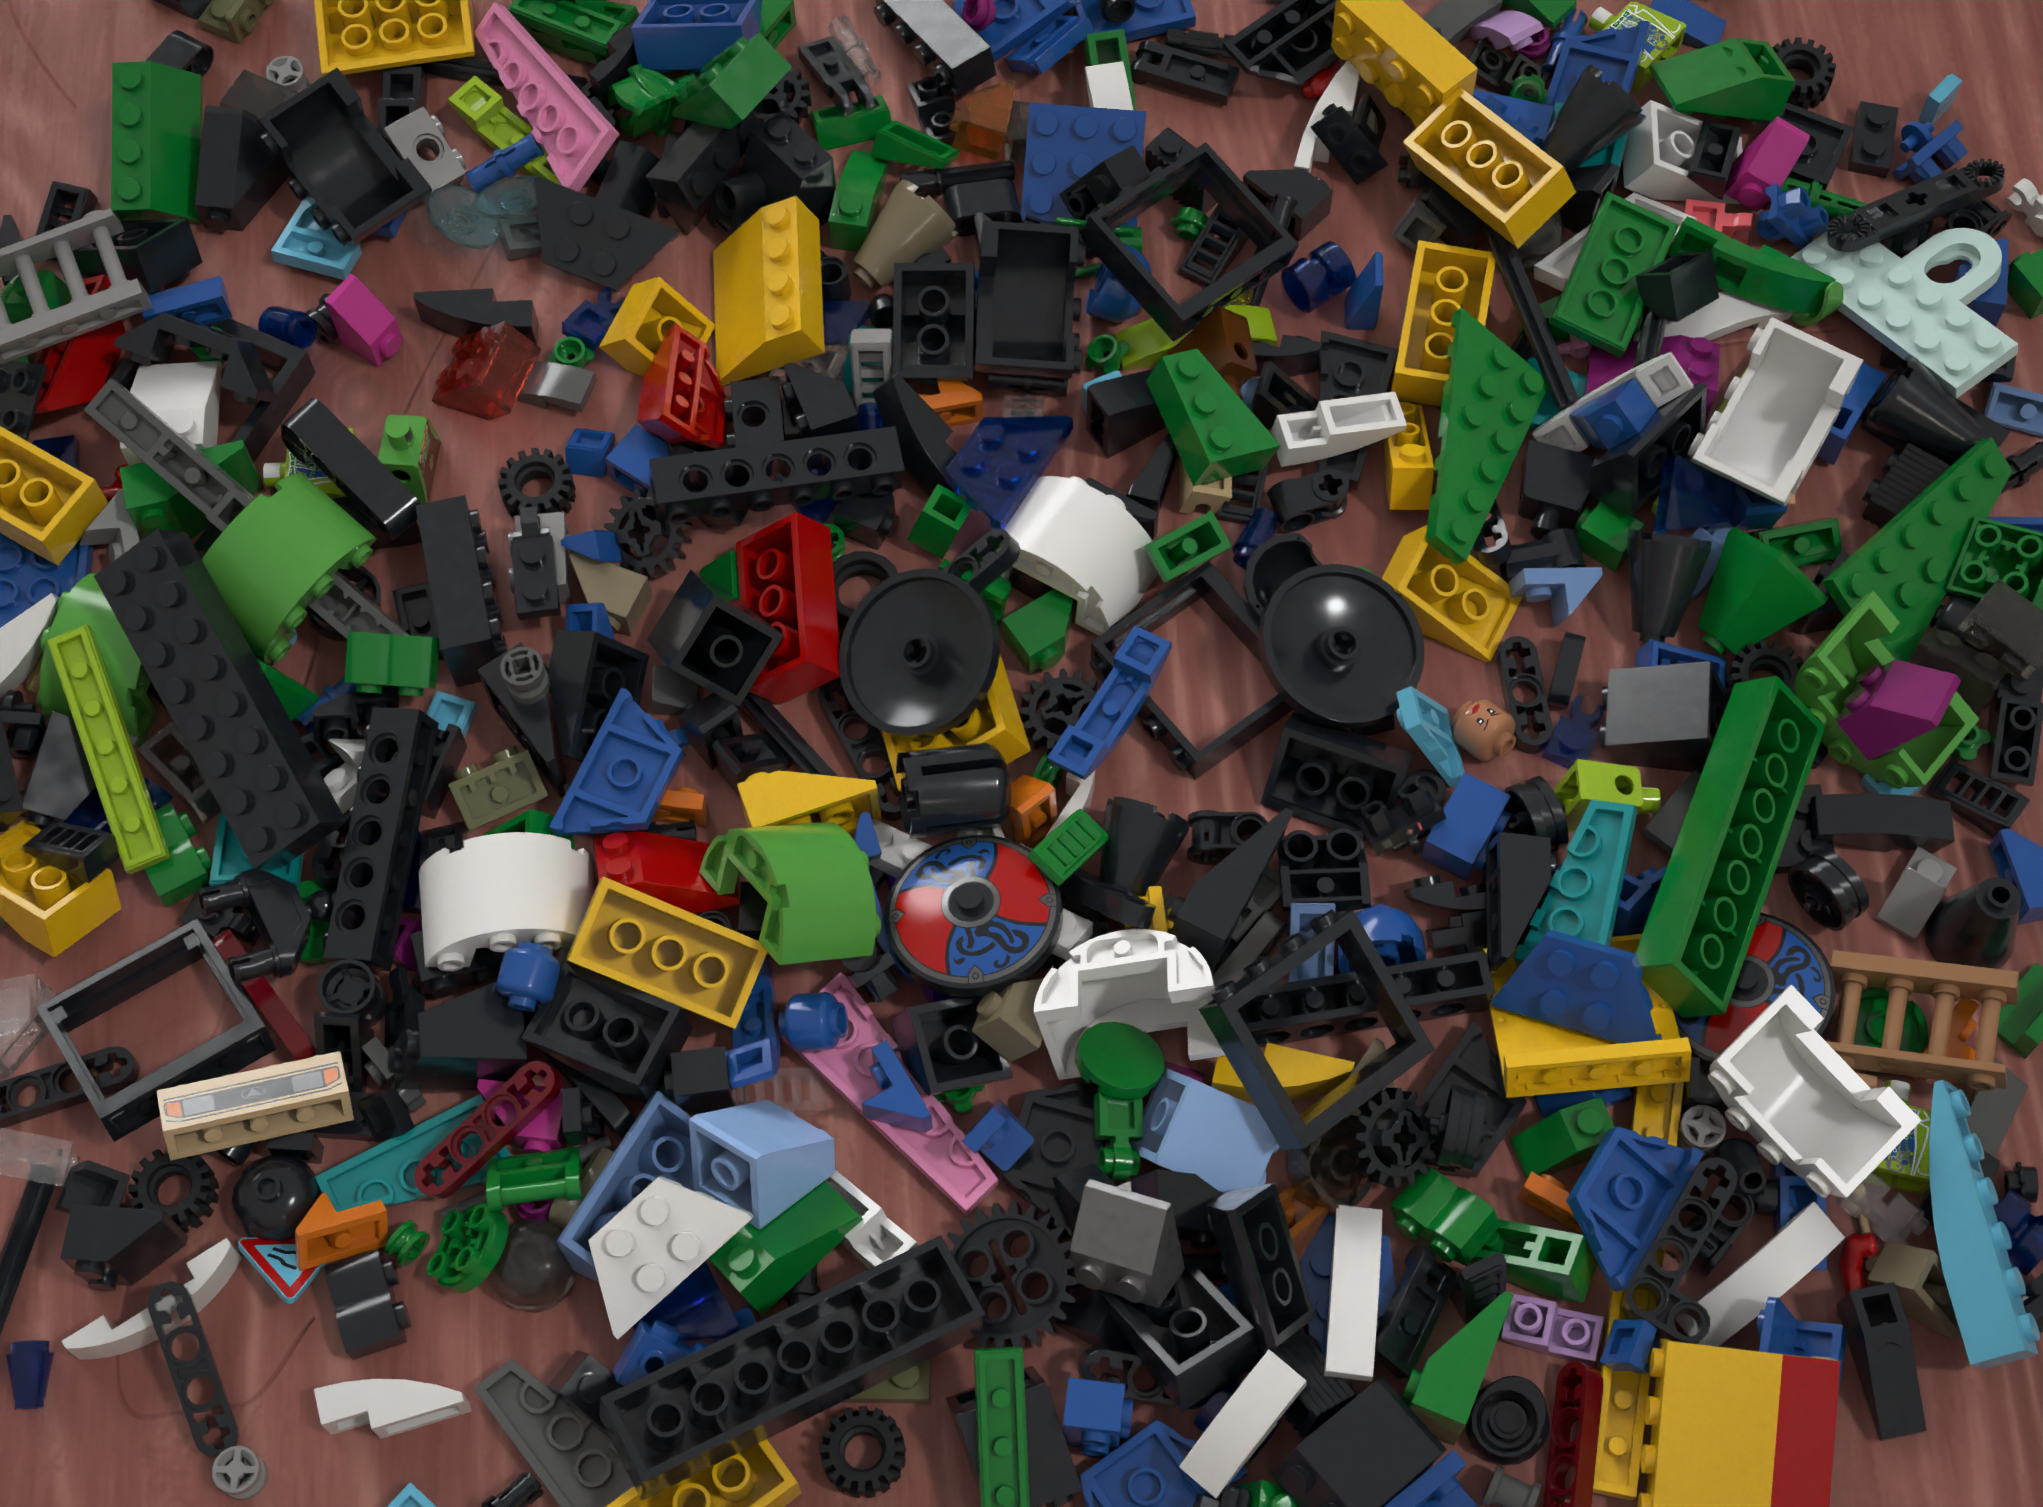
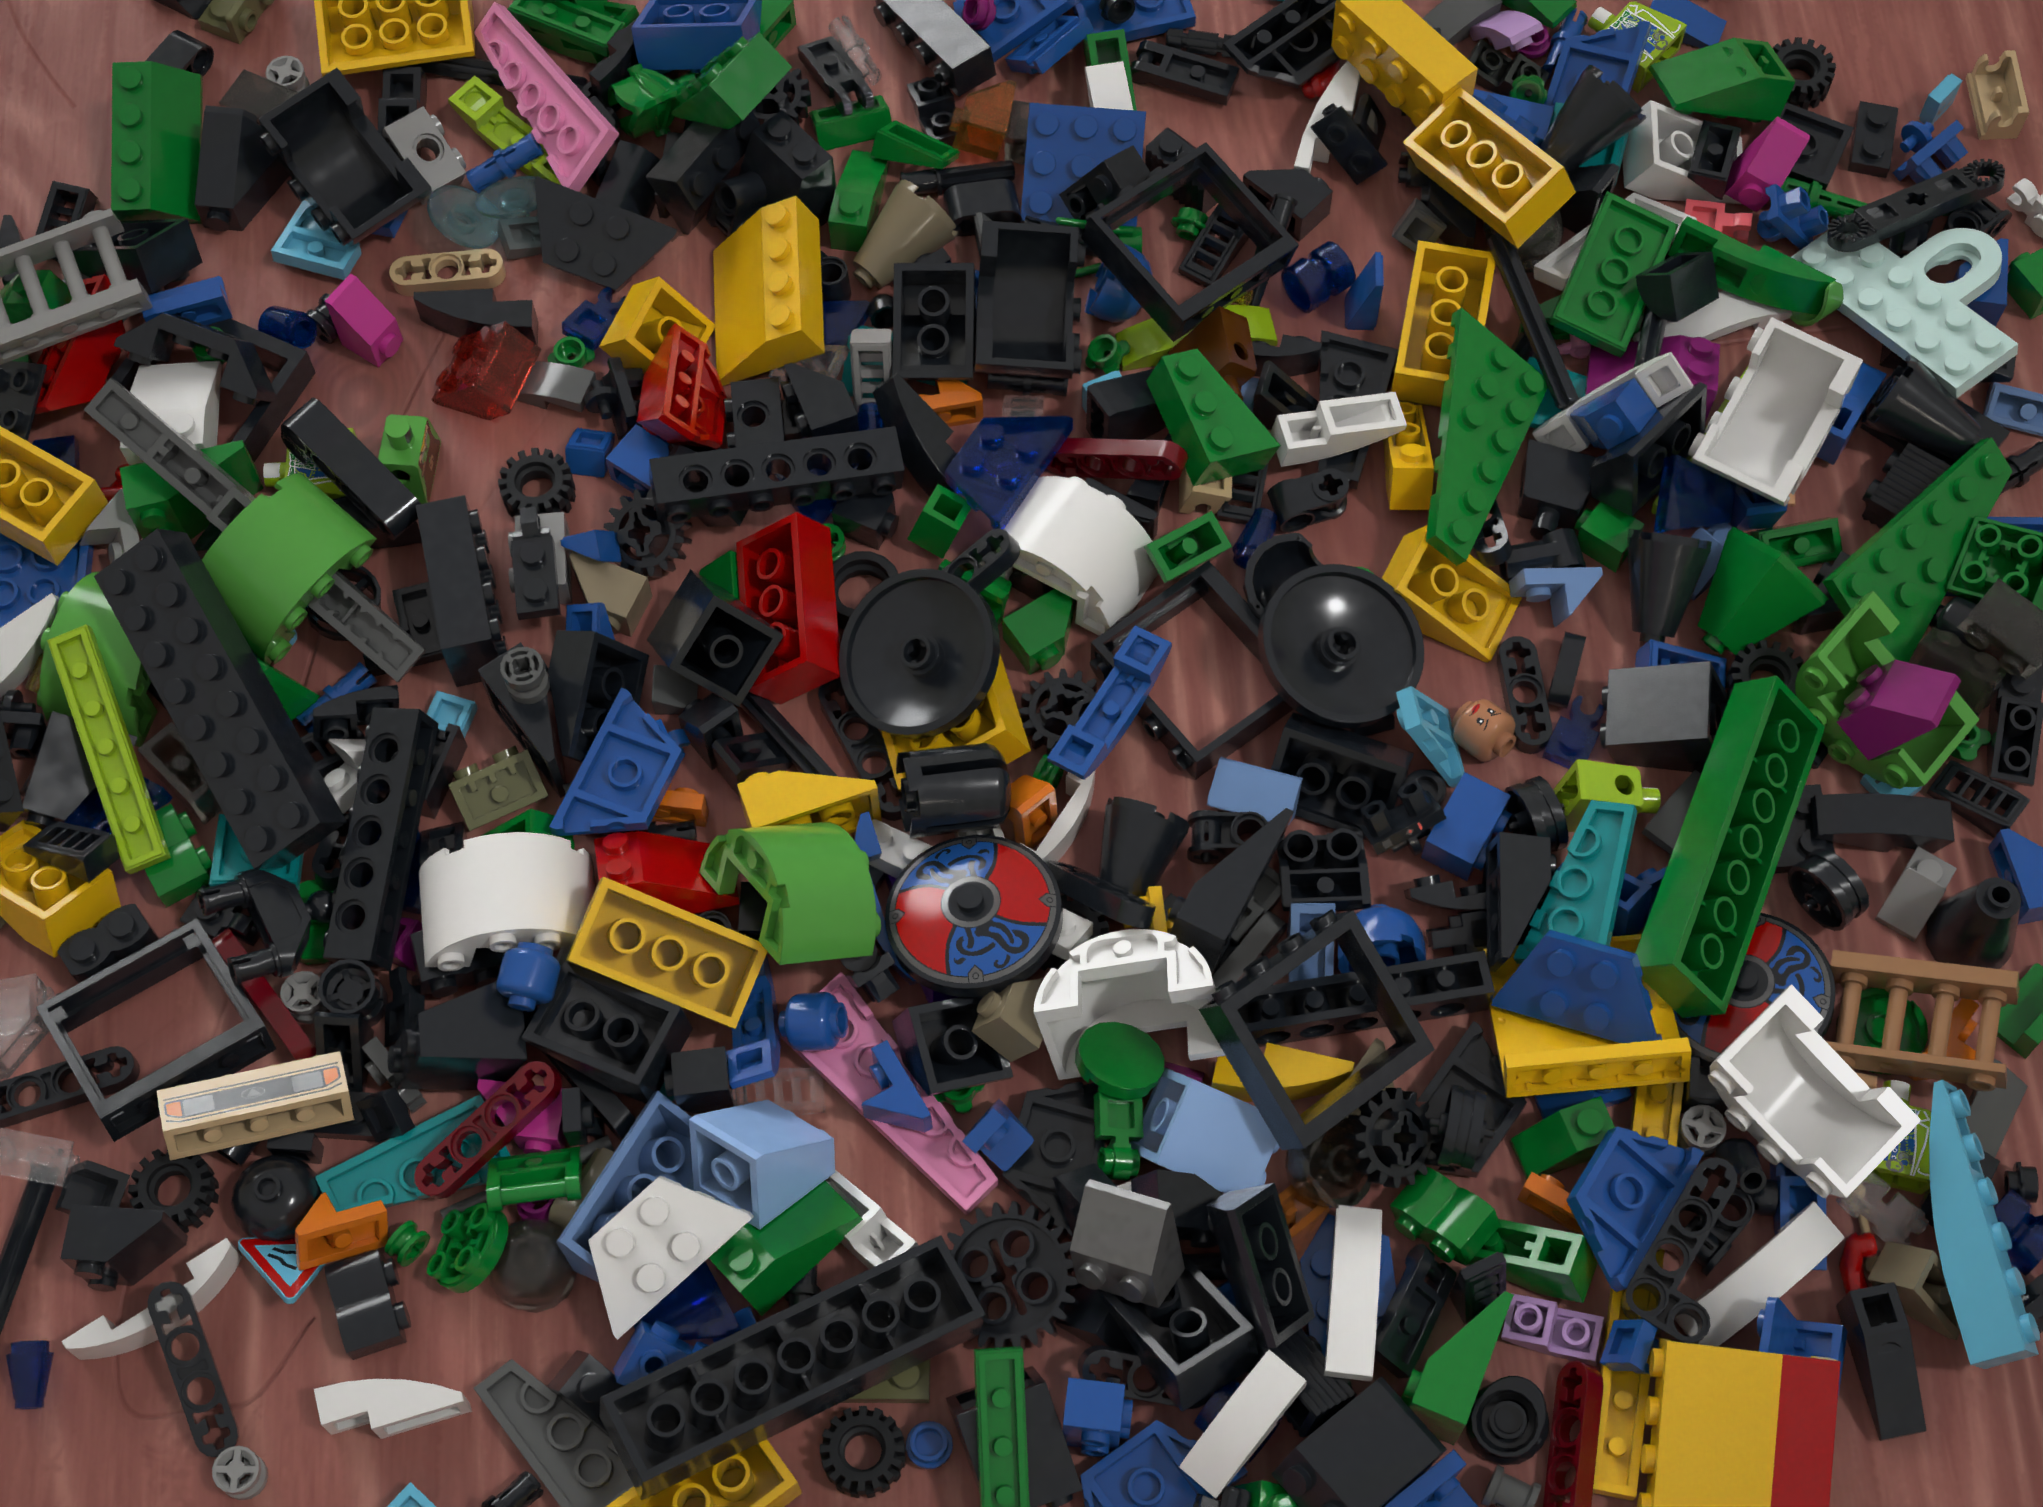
(111, 941): none -> black brick
(298, 989): none -> light grey wheel
(391, 661): green brick -> none
(436, 261): none -> tan beam
(614, 397): none -> black hips
(929, 1445): none -> blue plate
(1070, 843): green slope -> none
(1152, 459): none -> dark red beam
(1253, 789): none -> medium blue slope
(1997, 97): none -> tan hinge

